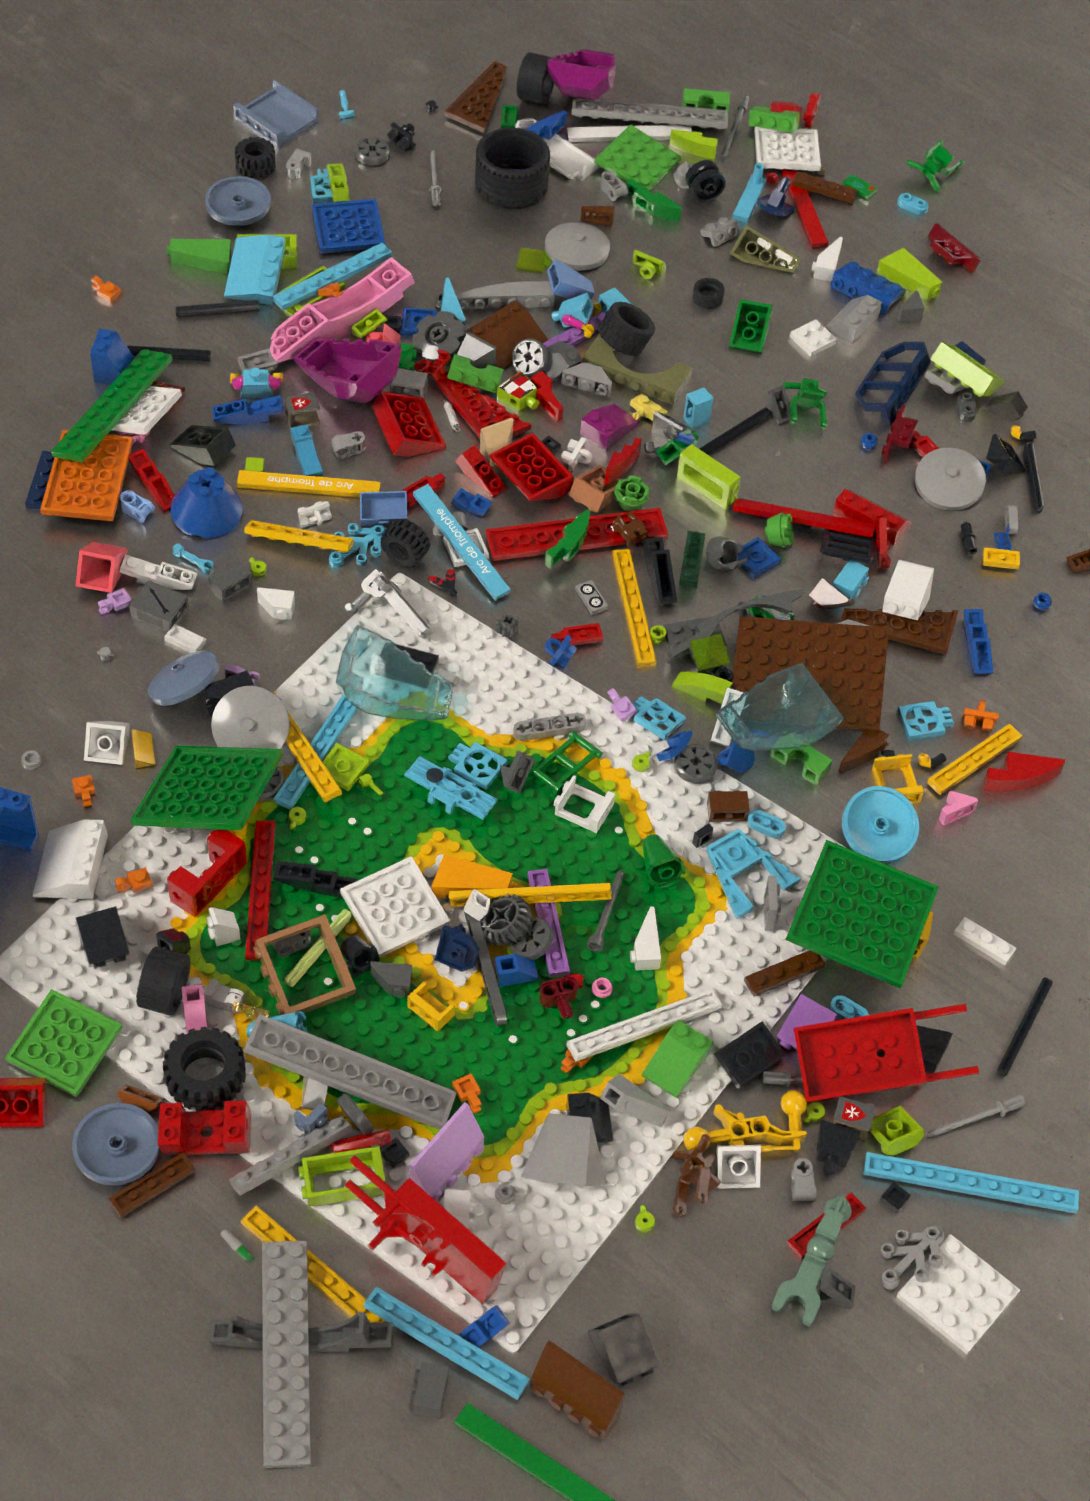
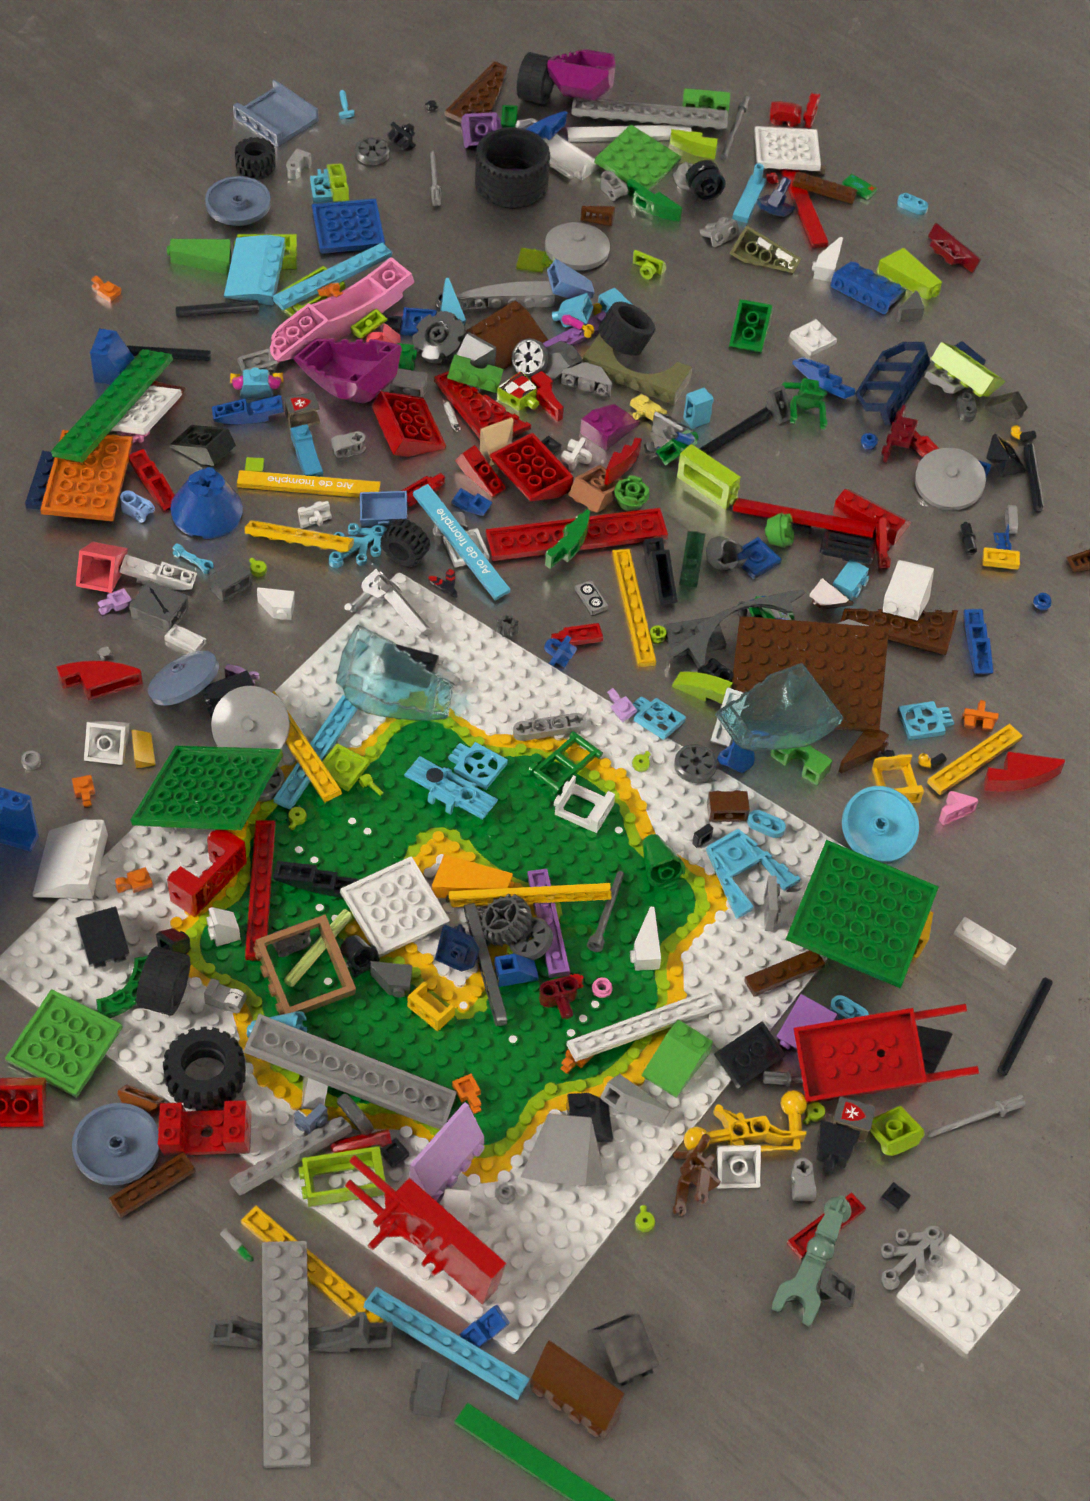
(99, 677): none -> red slope
(124, 998): none -> green tile
(194, 1007): bright pink slope -> none
(252, 1012): clear yellow plate -> none
(437, 367): red piece -> none
(477, 126): none -> medium lavender slope
(477, 905): white slope -> none
(517, 774): dark grey slope -> none
(631, 530): reddish brown animal -> none
(676, 745): blue slope -> none
(708, 301): black tyre -> none
(709, 652): clear neon green piece -> none
(782, 121): bright green arch -> none
(827, 381): none -> blue slope
(855, 318): light grey slope -> none
(936, 162): green piece -> none
(971, 1182): medium azure plate -> none

